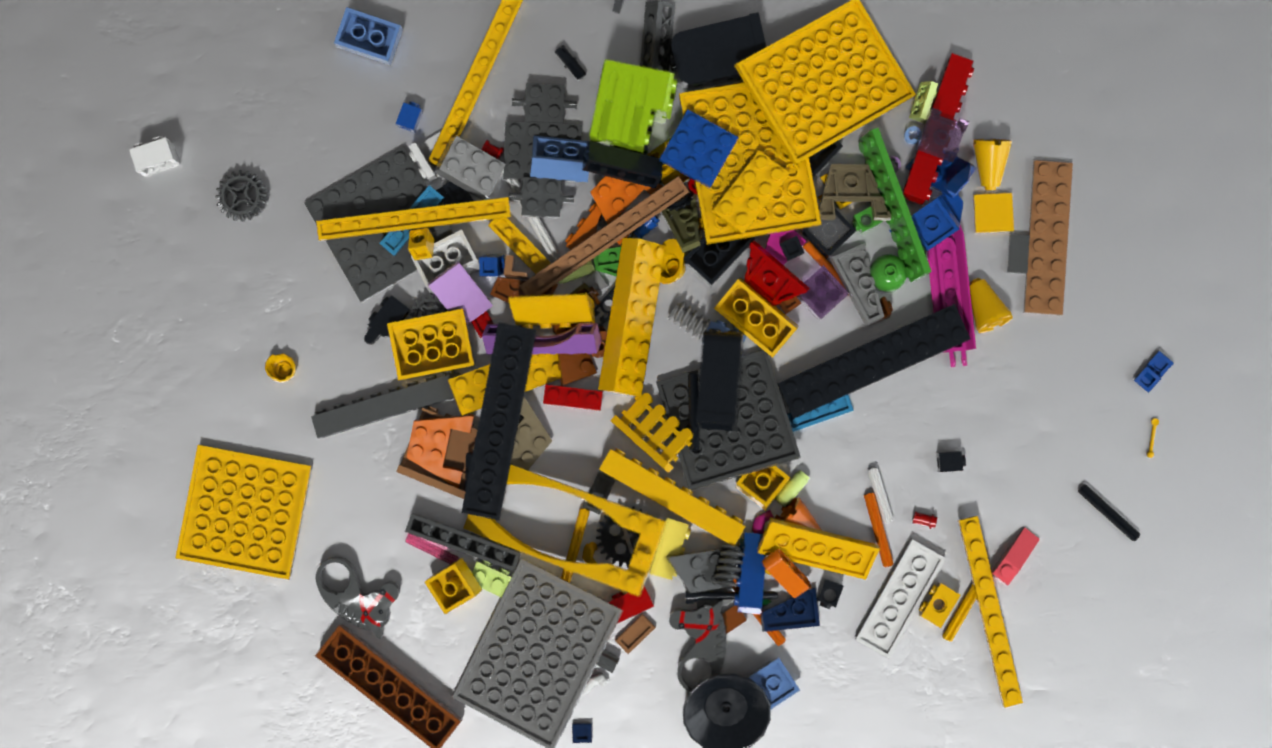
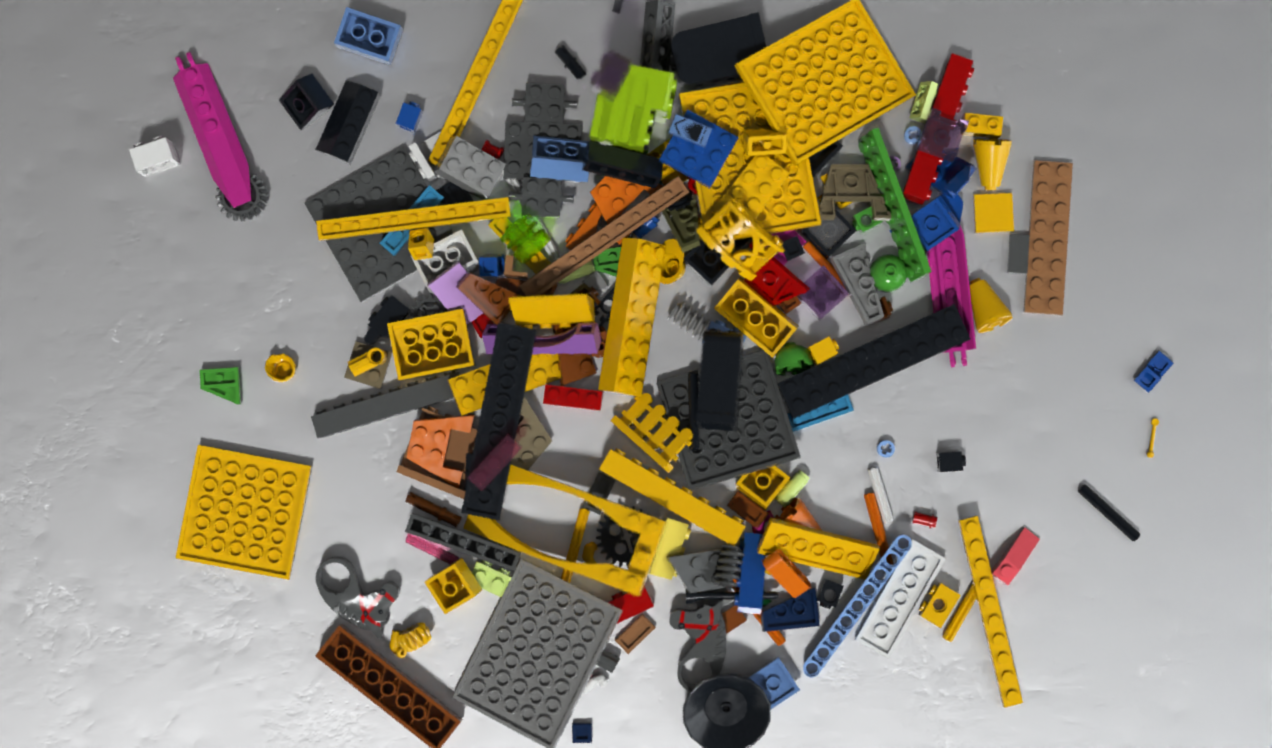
(214, 130): none -> dark pink hinge
(222, 383): none -> bright green wing
(306, 101): none -> black slope
(348, 122): none -> black slope
(366, 362): none -> yellow piece
(374, 376): none -> dark tan plate
(395, 646): none -> yellow arm
(414, 637): none -> yellow gear
(429, 507): none -> reddish brown pin
(486, 296): none -> dark orange wing
(495, 462): none -> clear pink brick
(524, 237): none -> clear neon green wheel
(611, 75): none -> brick
(690, 130): none -> medium blue tile
(714, 238): none -> yellow fence
(747, 509): none -> dark orange tile
(764, 142): none -> yellow slope
(793, 359): none -> bright green cylinder
(823, 350): none -> yellow brick
(853, 614): none -> light blue beam
(887, 454): none -> light blue bush
(983, 125): none -> yellow brick

